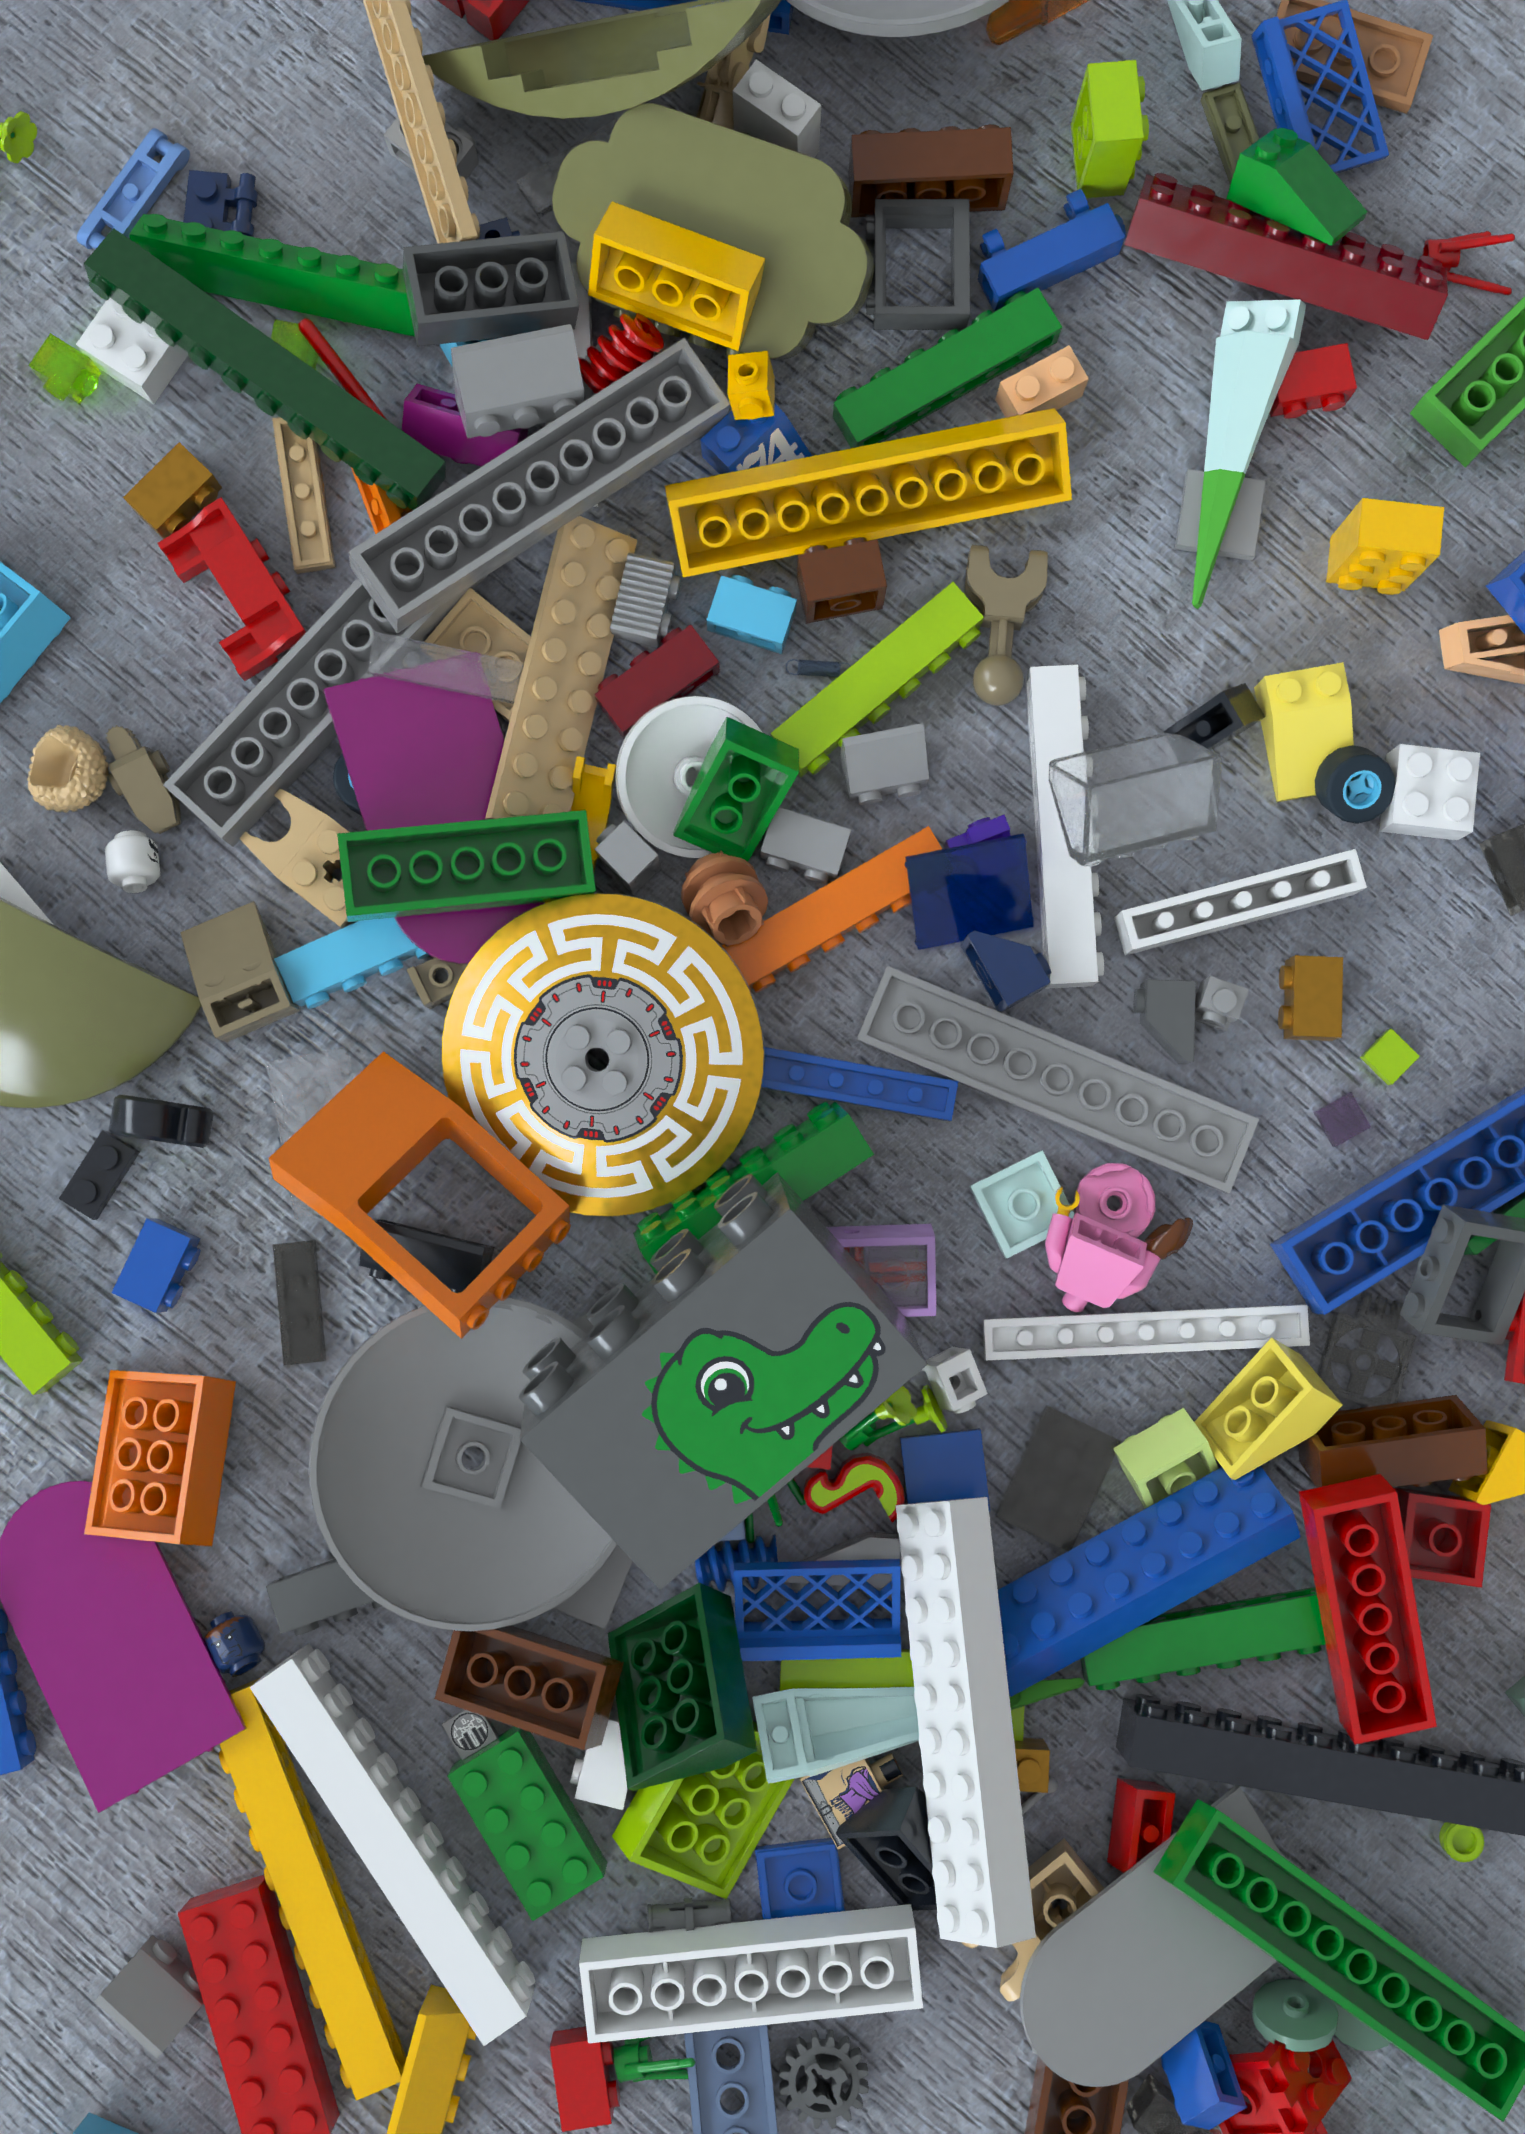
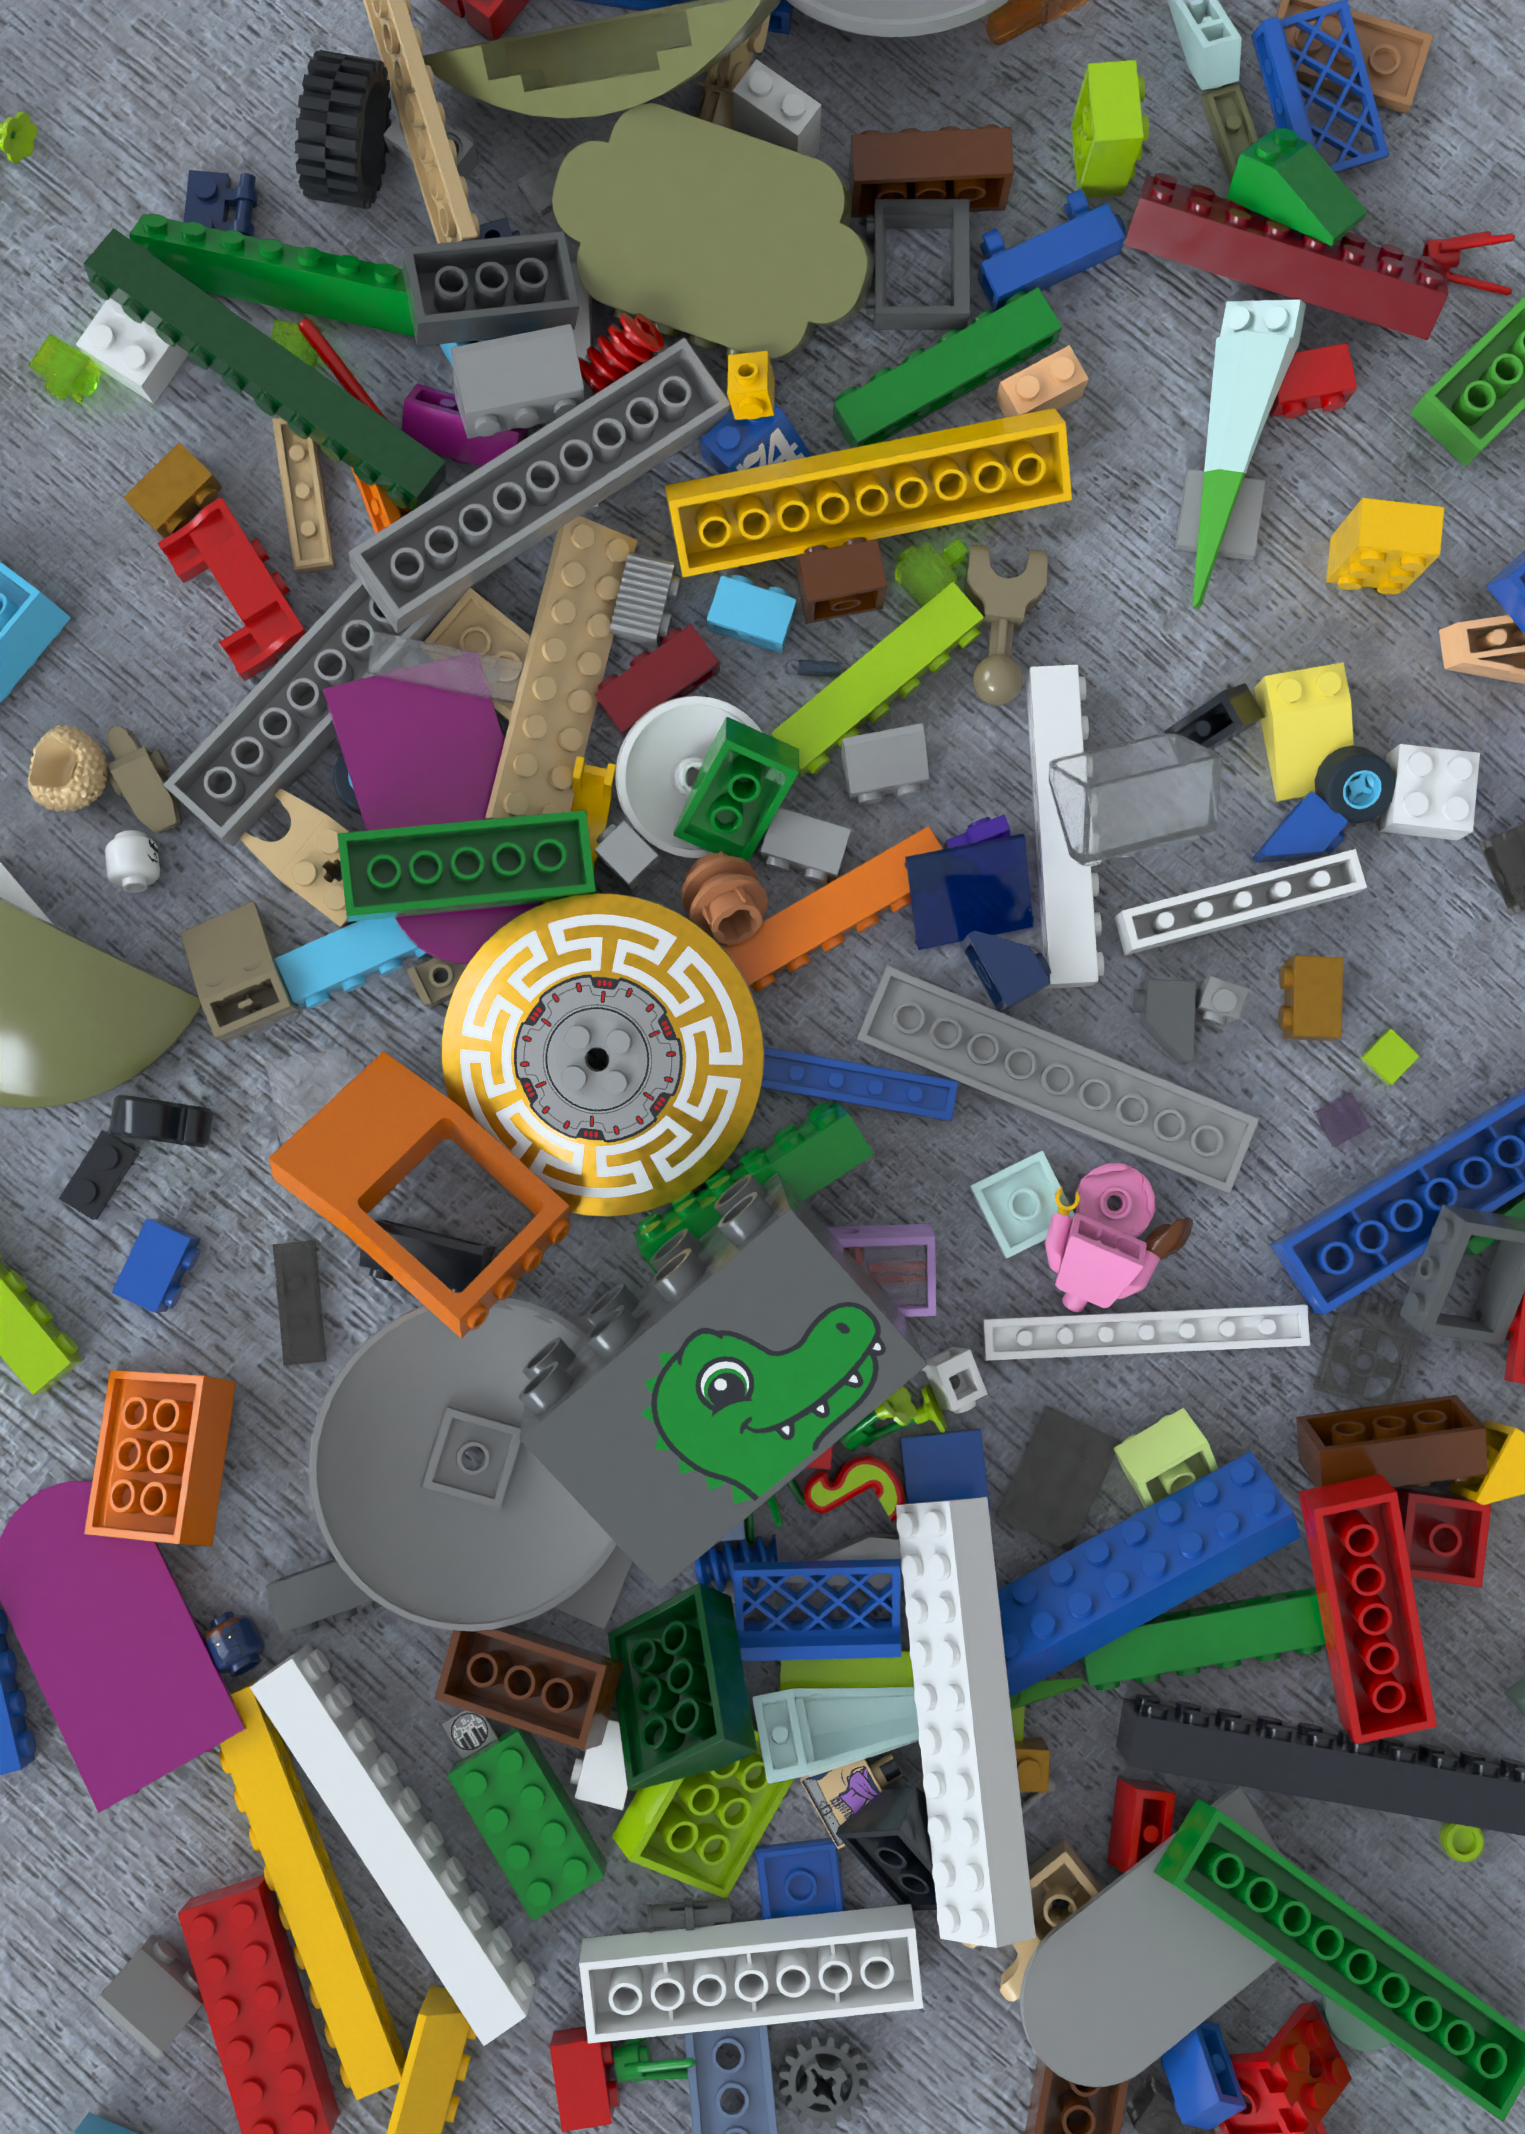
(134, 188): medium blue plate -> none
(343, 129): none -> black tyre
(674, 275): yellow slope -> none
(925, 572): none -> clear neon green brick
(1266, 1410): light yellow slope -> none
(1294, 2015): sand green plate -> none
(1304, 832): none -> blue slope

